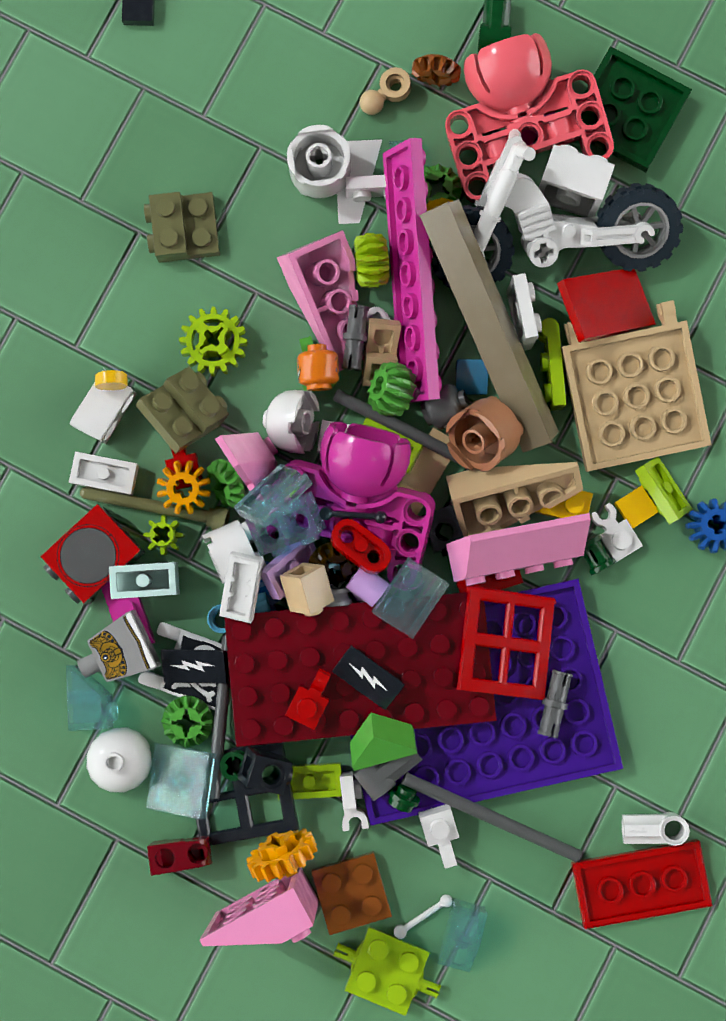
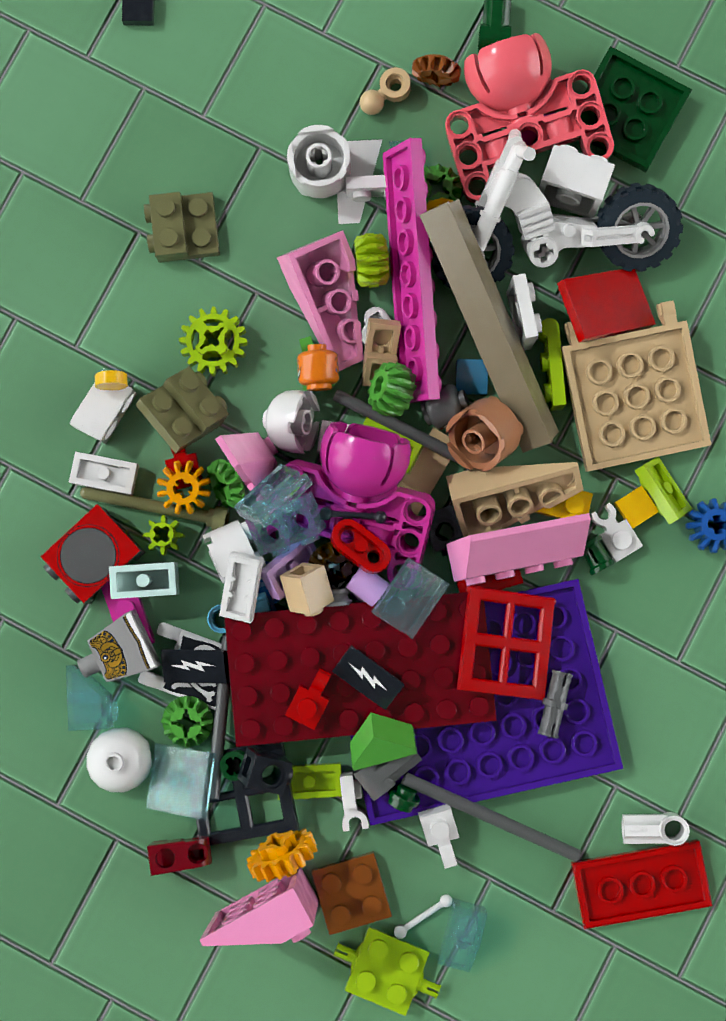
(355, 337): dark grey pin -> none

